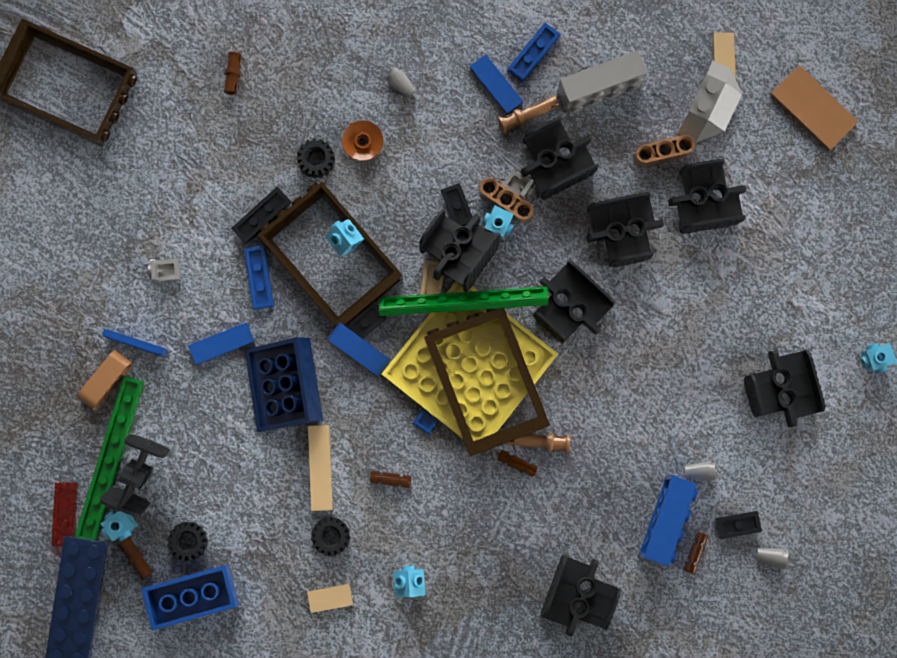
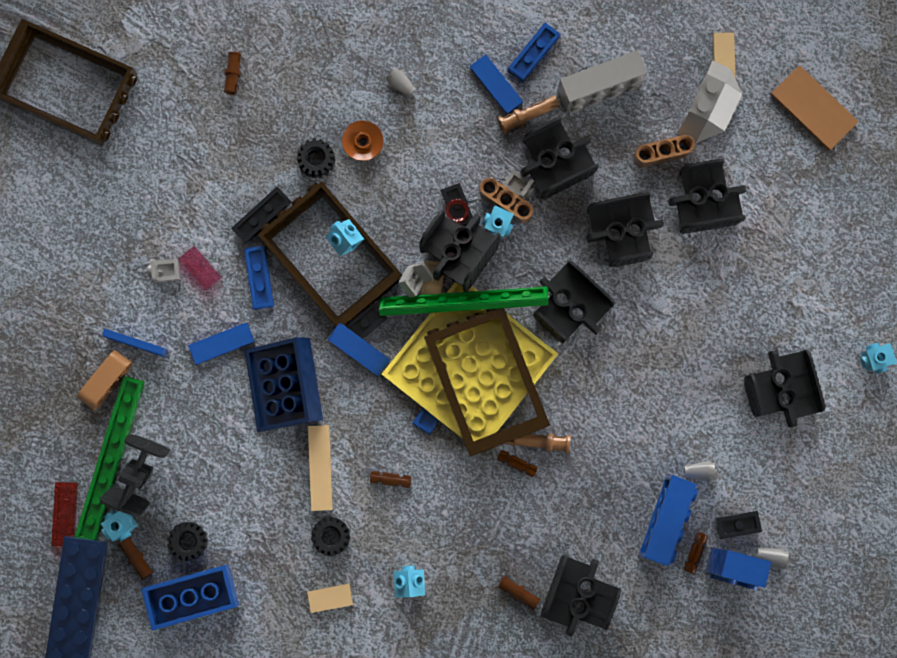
(200, 268): none -> clear pink plate
(414, 278): none -> light grey bracket
(457, 201): none -> clear red piece
(519, 593): none -> reddish brown pin
(738, 568): none -> blue brick

